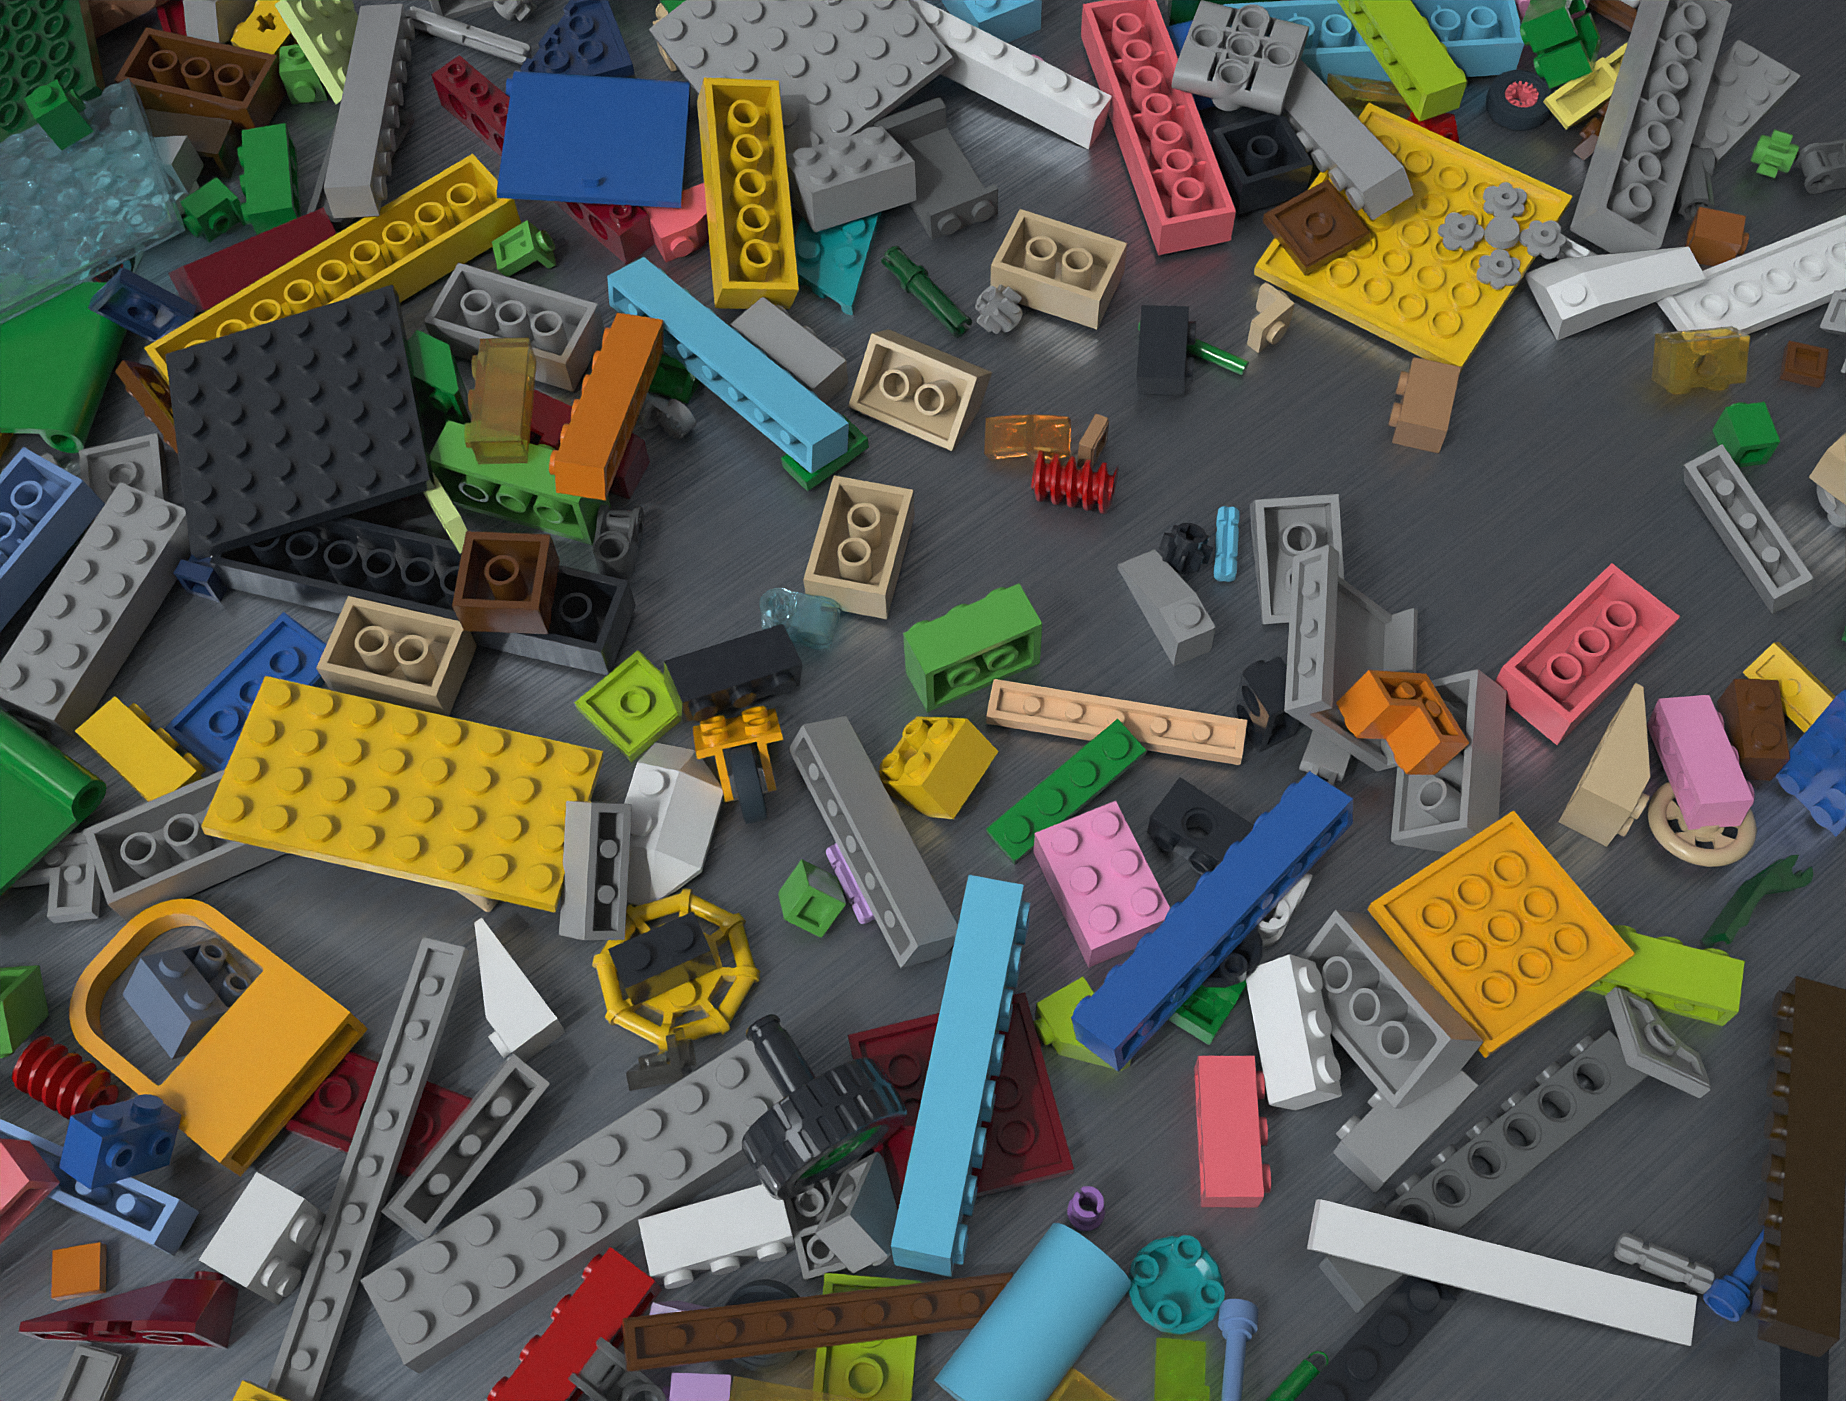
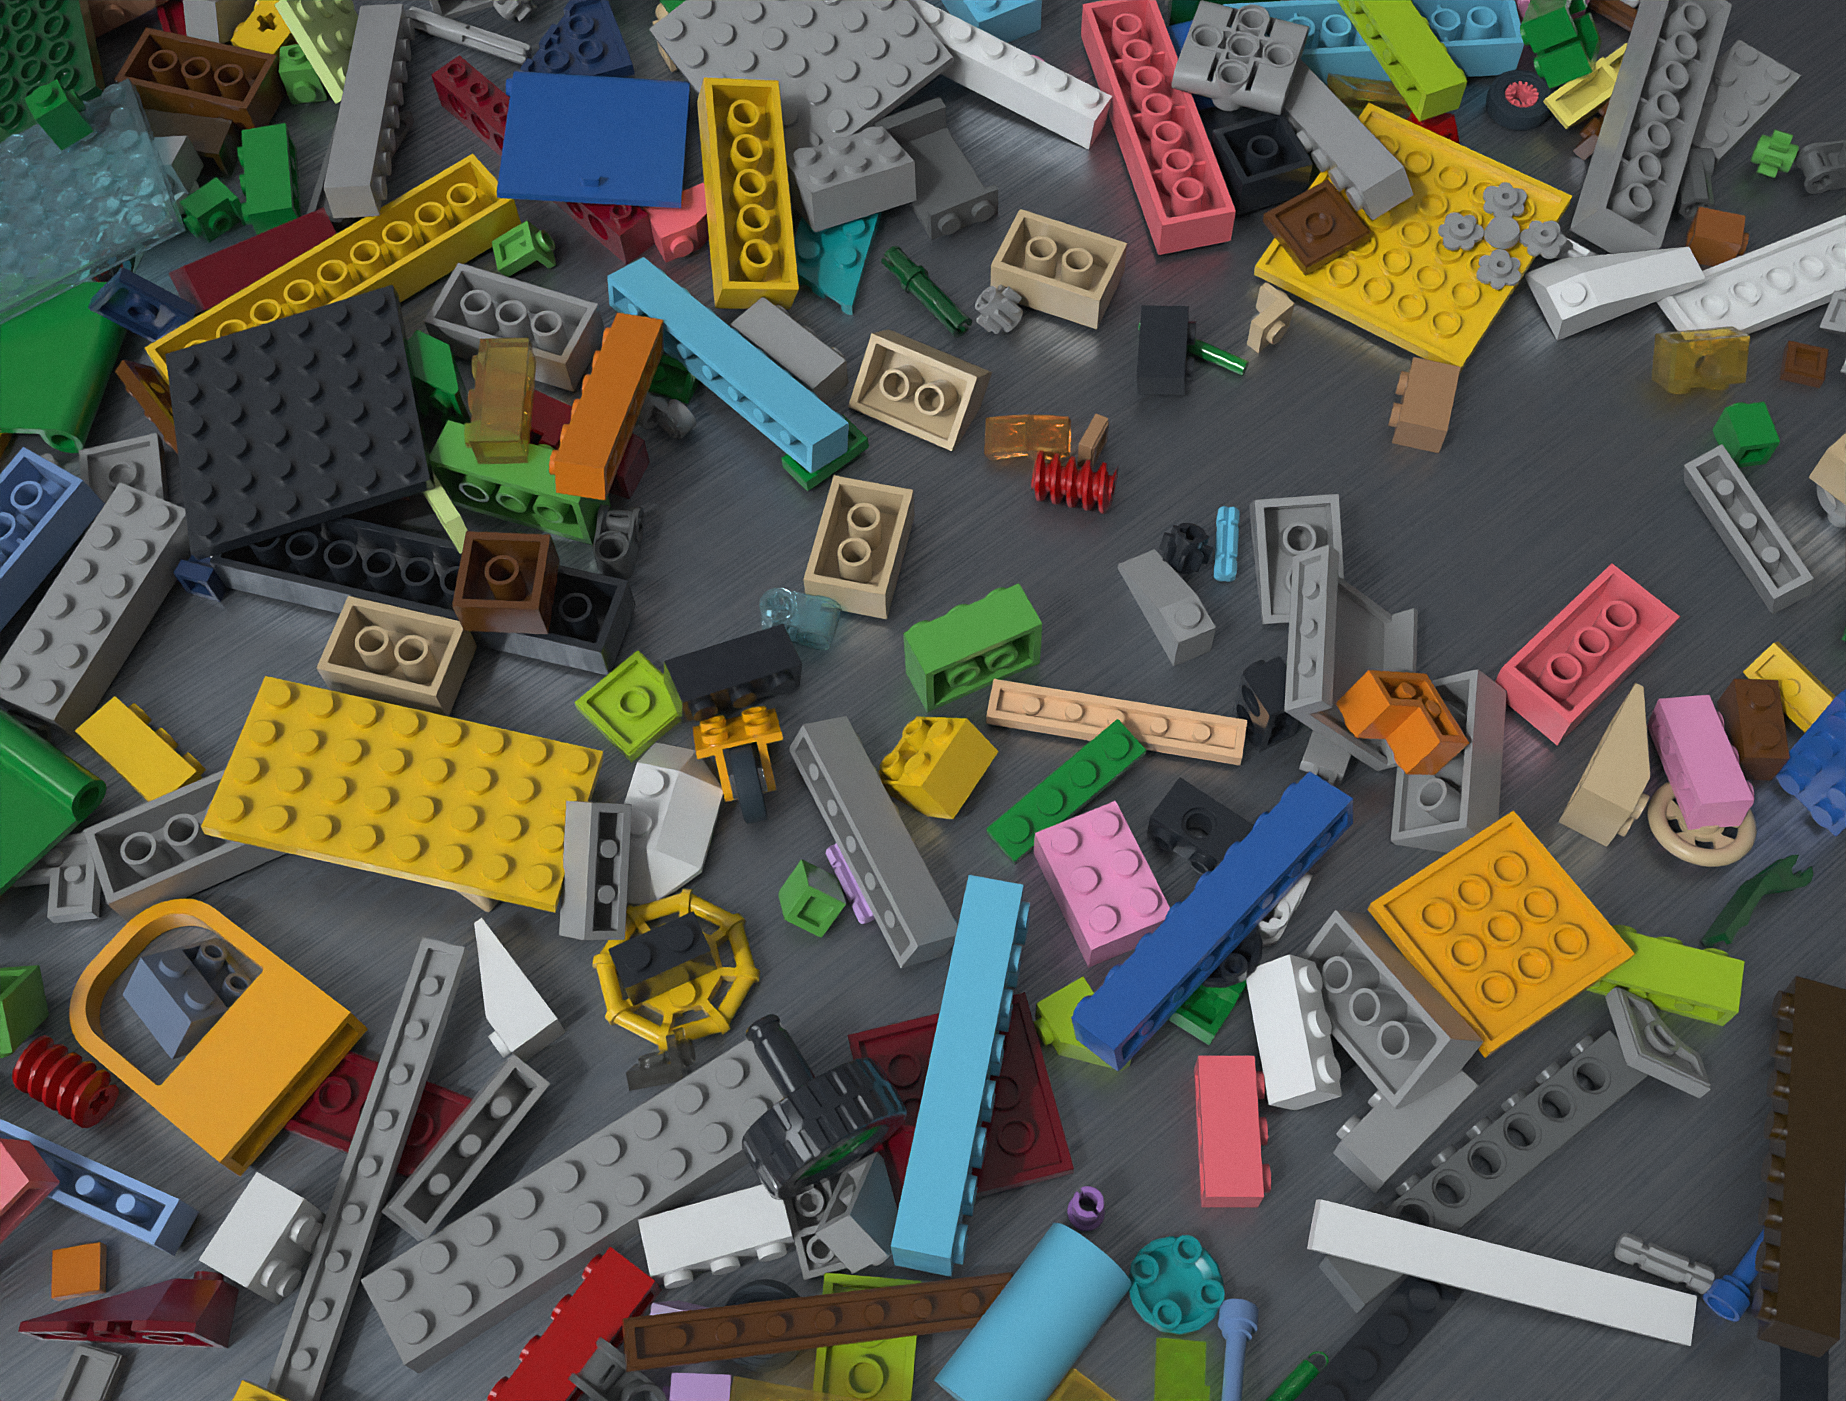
(119, 1141): blue brick -> none
(216, 717): blue tile -> none

